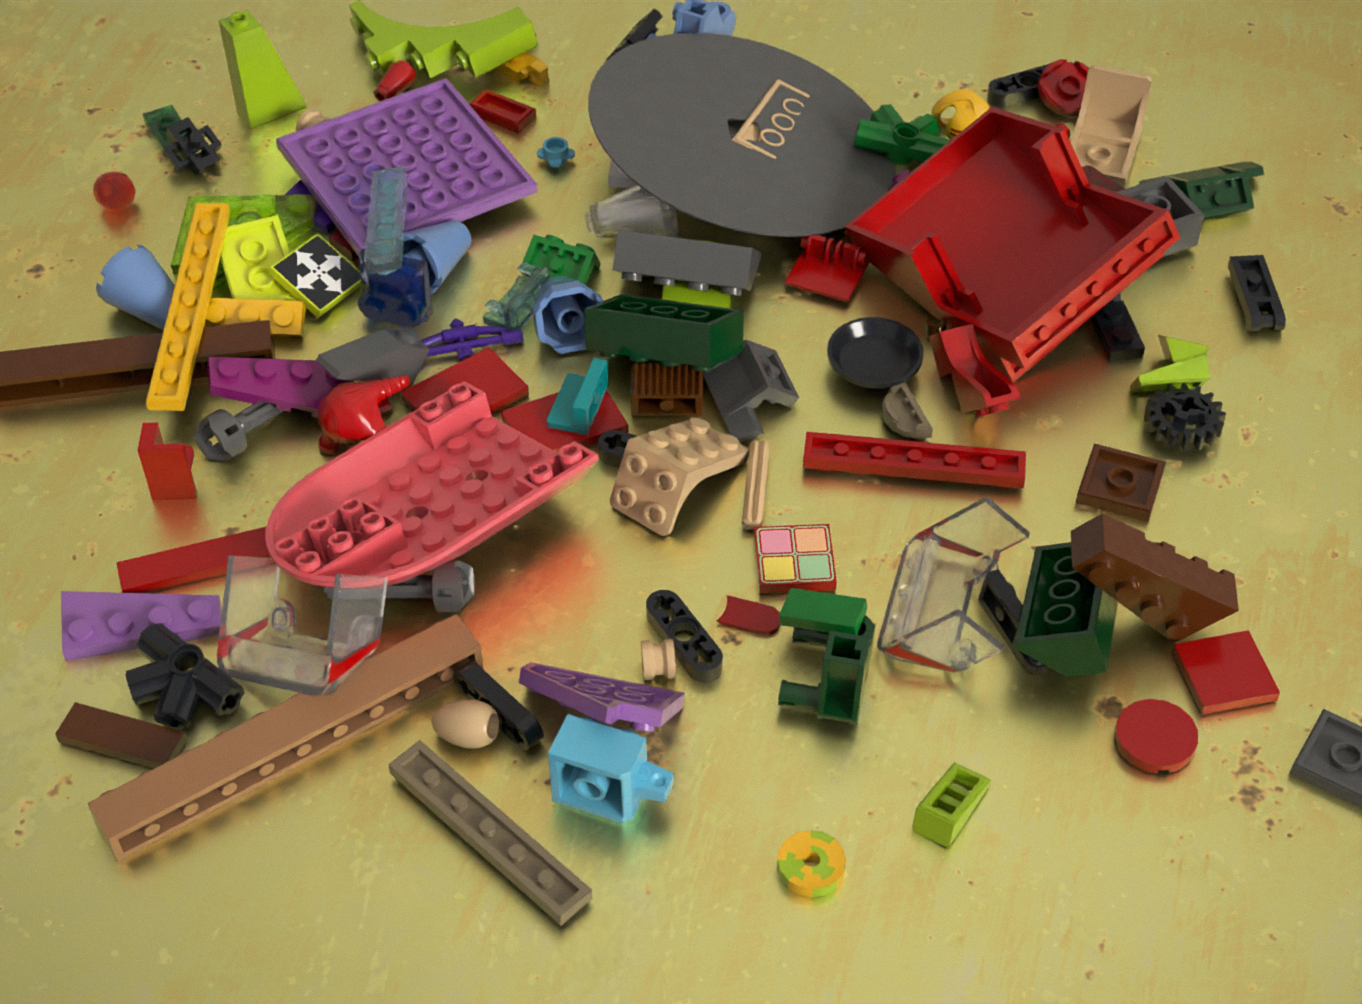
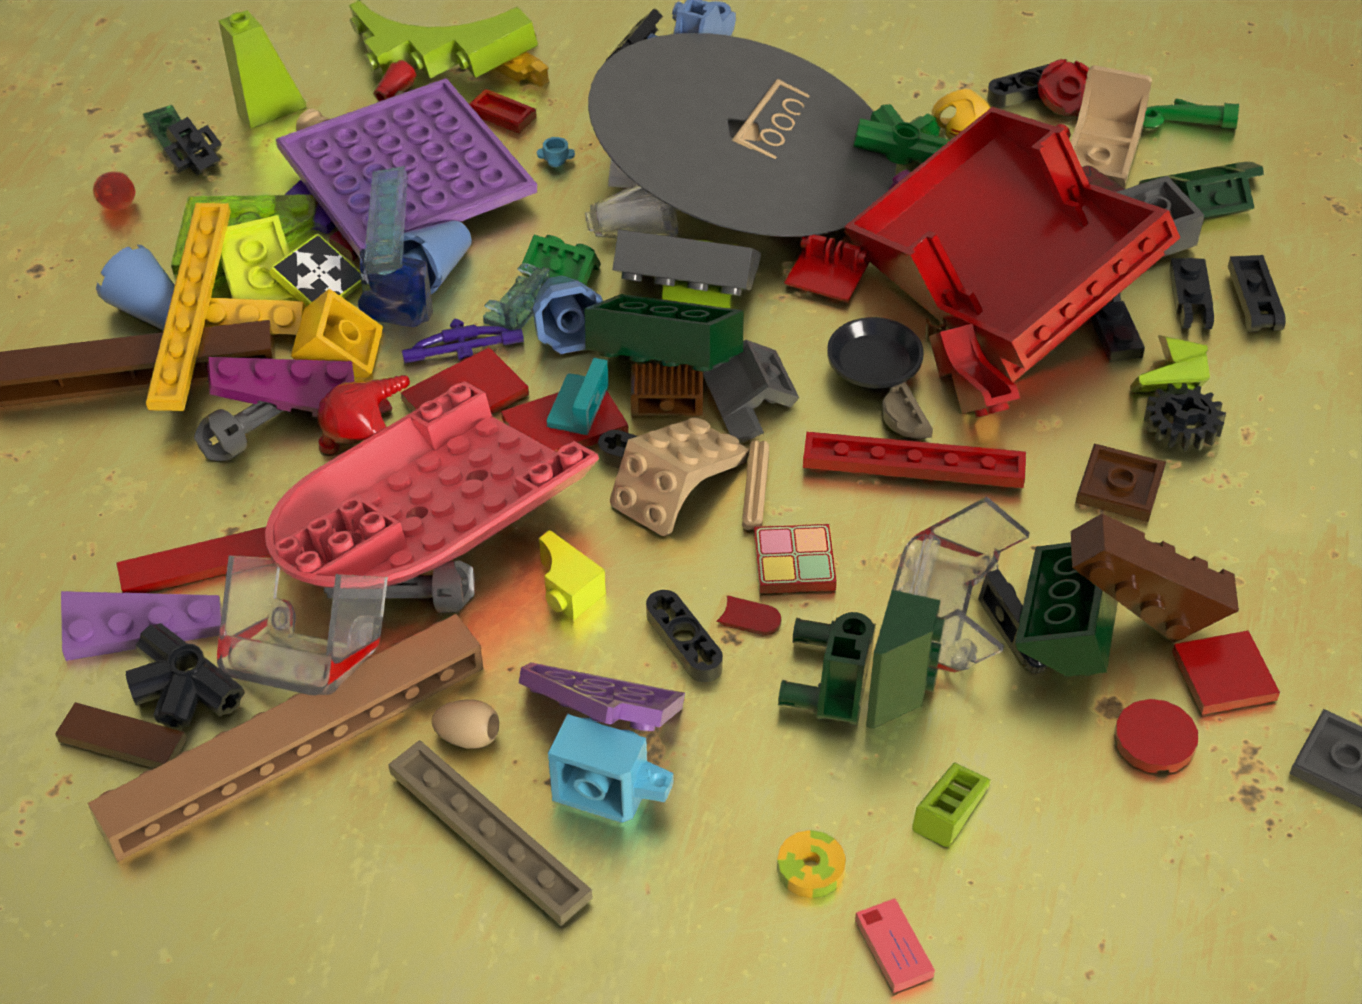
(166, 465): red panel -> none
(337, 332): none -> yellow slope
(377, 356): dark grey slope -> none
(514, 718): black beam -> none
(572, 578): none -> neon yellow arch
(658, 659): tan wheel -> none
(822, 611): green tile -> none
(894, 945): none -> coral tile
(904, 657): none -> dark green slope
(1185, 111): none -> green plant
(1191, 291): none -> black hinge

